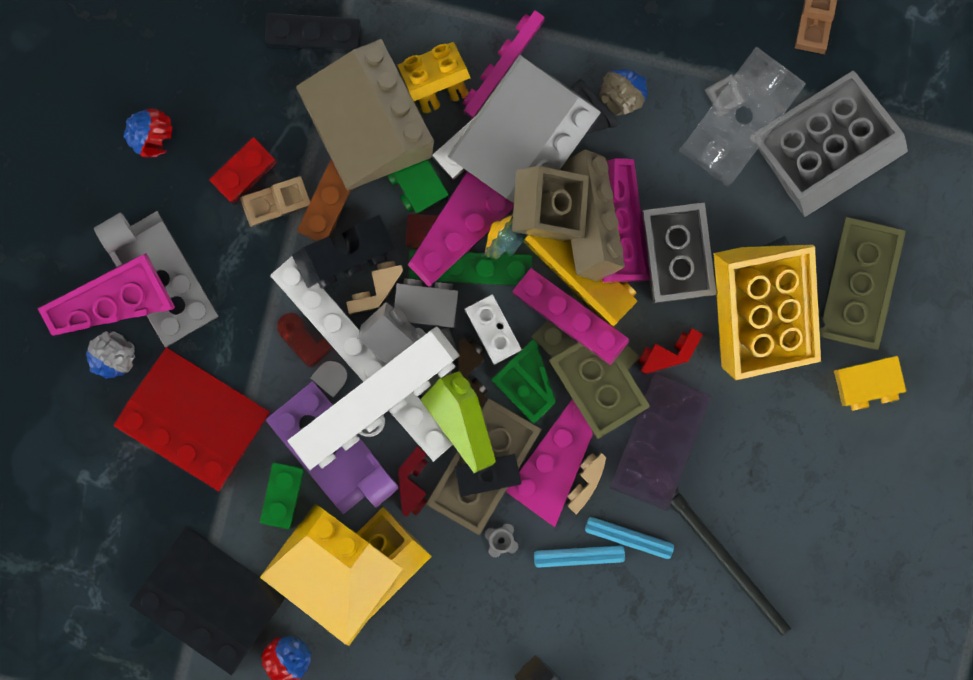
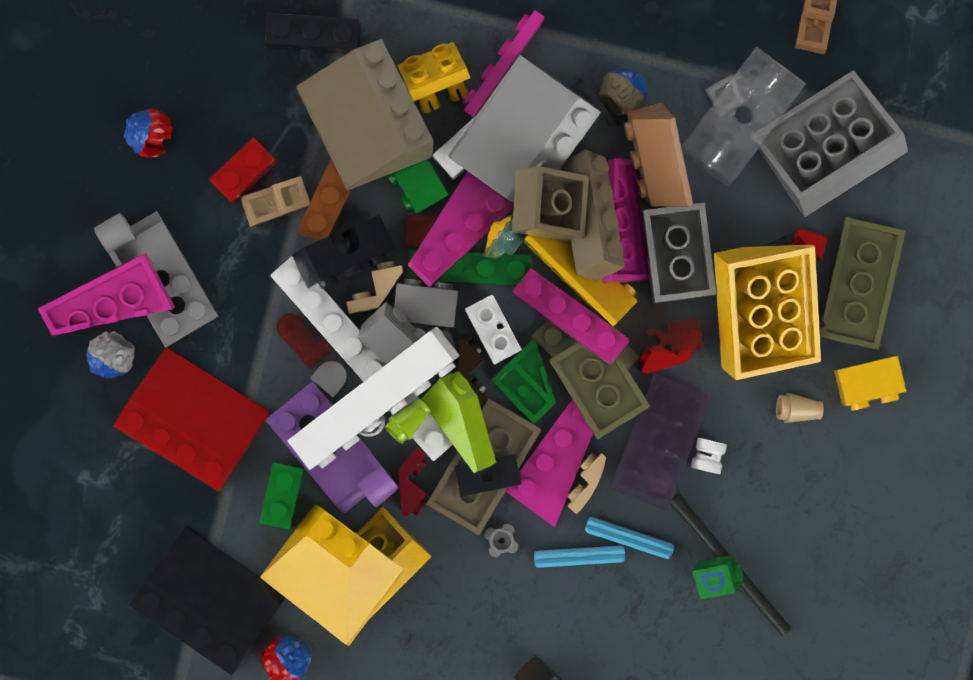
(407, 421): none -> lime cone
(658, 157): none -> medium nougat slope
(681, 336): none -> clear red plate
(708, 455): none -> white wheel
(717, 576): none -> green brick
(798, 408): none -> tan cone
(804, 237): none -> red slope

